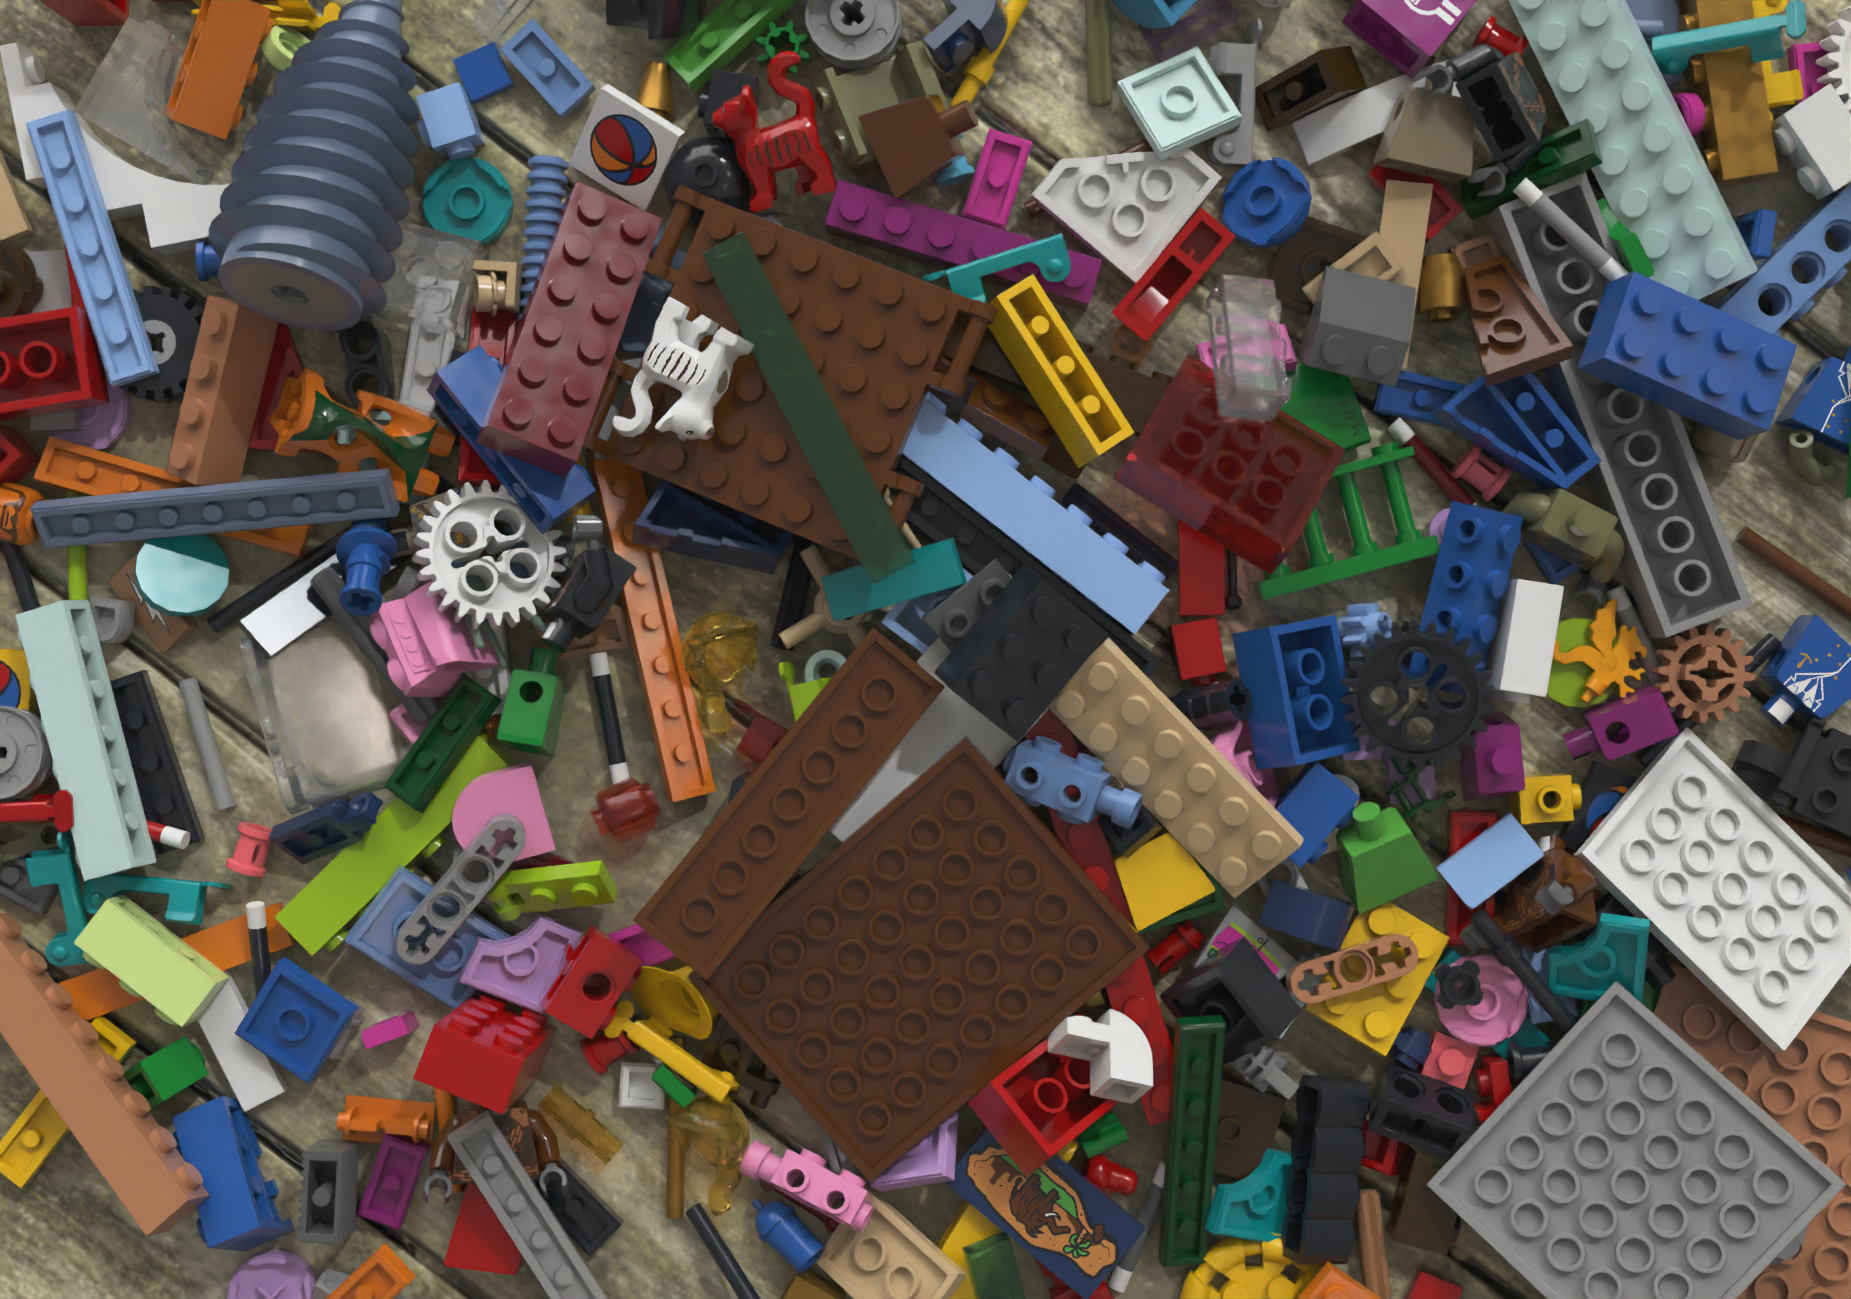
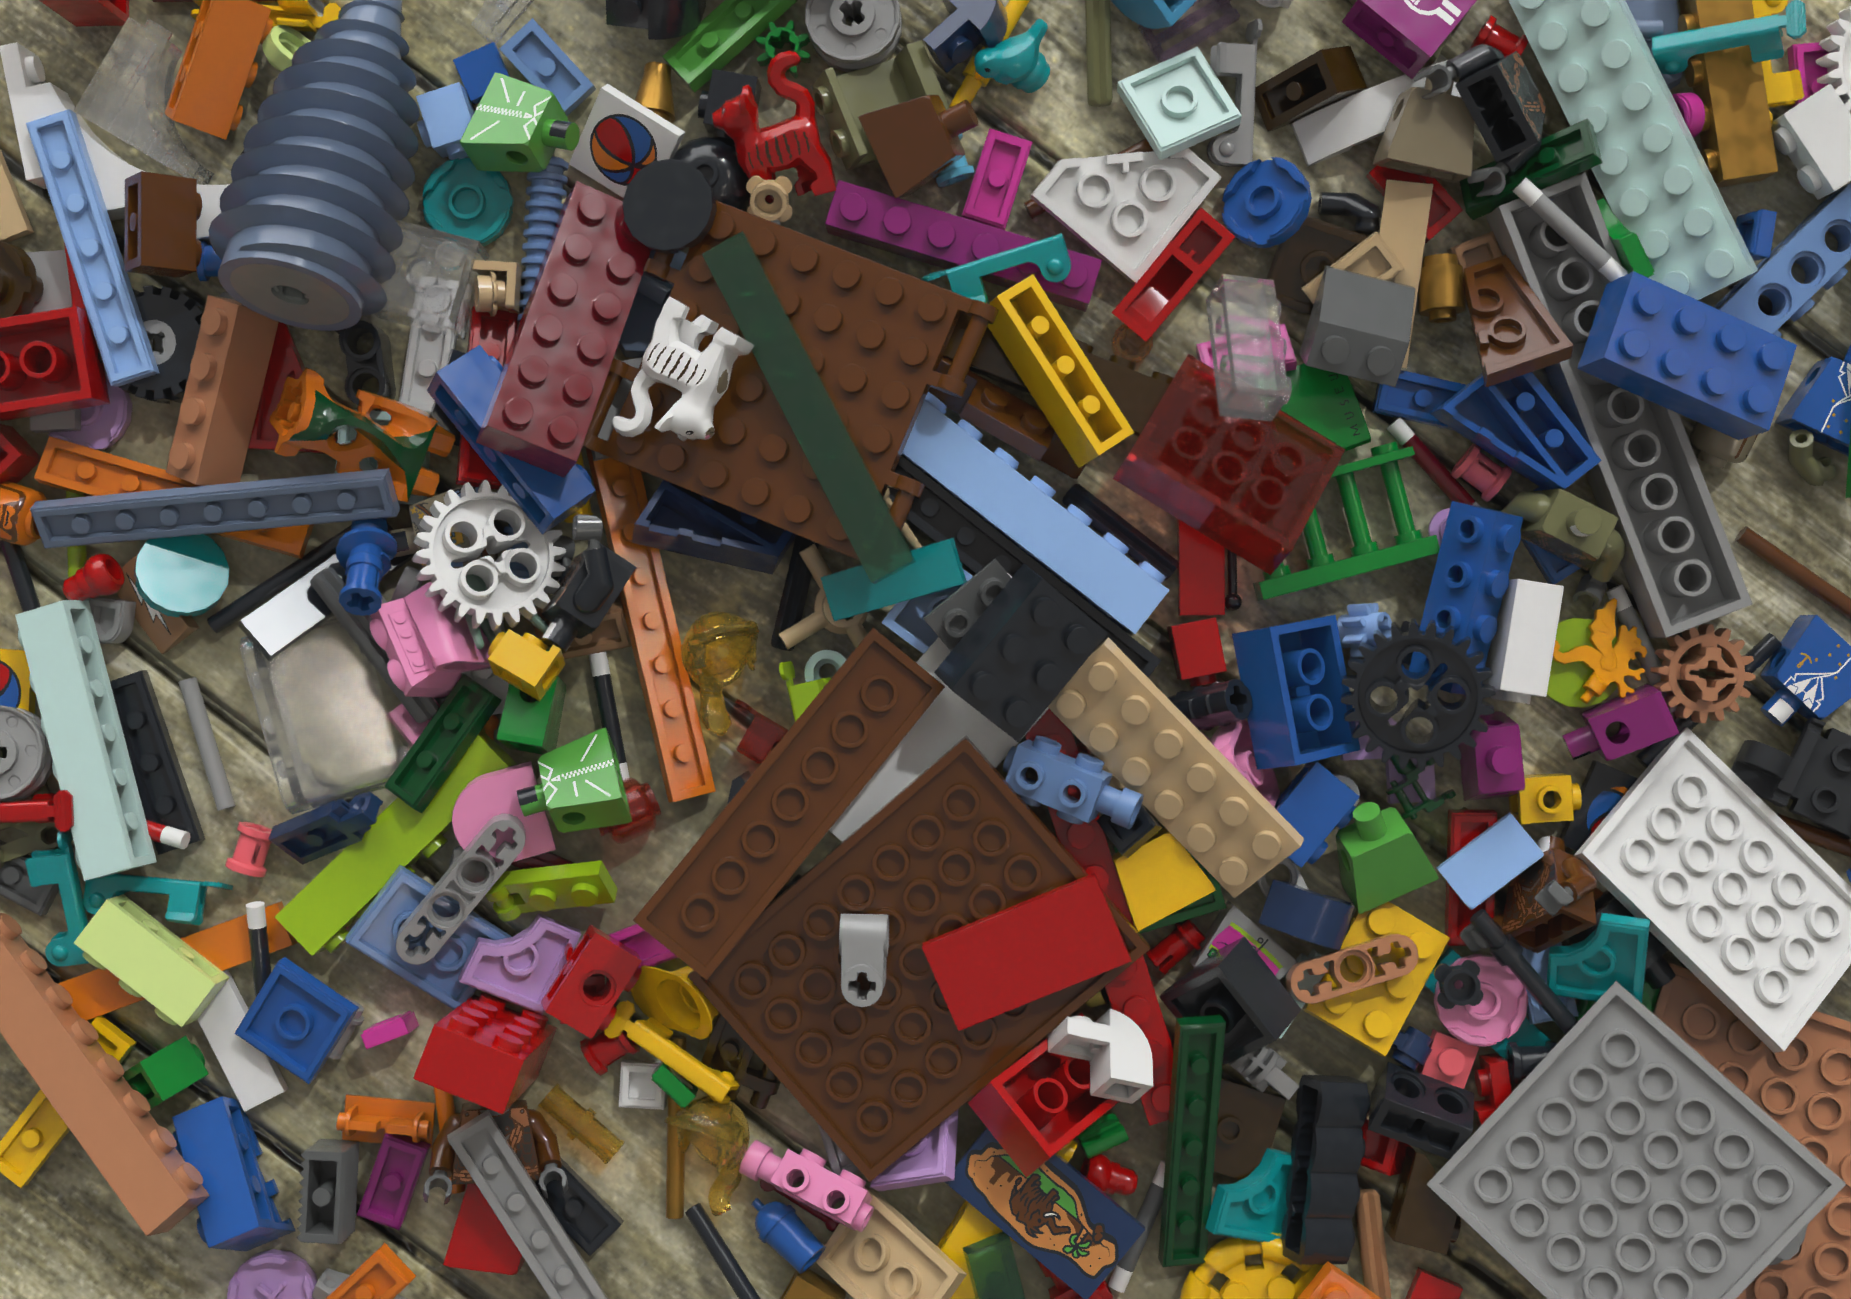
(98, 577): none -> red piece
(161, 225): none -> reddish brown brick
(517, 127): none -> bright green torso
(525, 662): none -> yellow brick
(579, 785): none -> bright green torso
(669, 206): none -> black tile
(779, 189): none -> tan plate
(863, 949): none -> light grey piece
(1016, 60): none -> teal animal
(1026, 952): none -> red tile
(1353, 205): none -> black arm

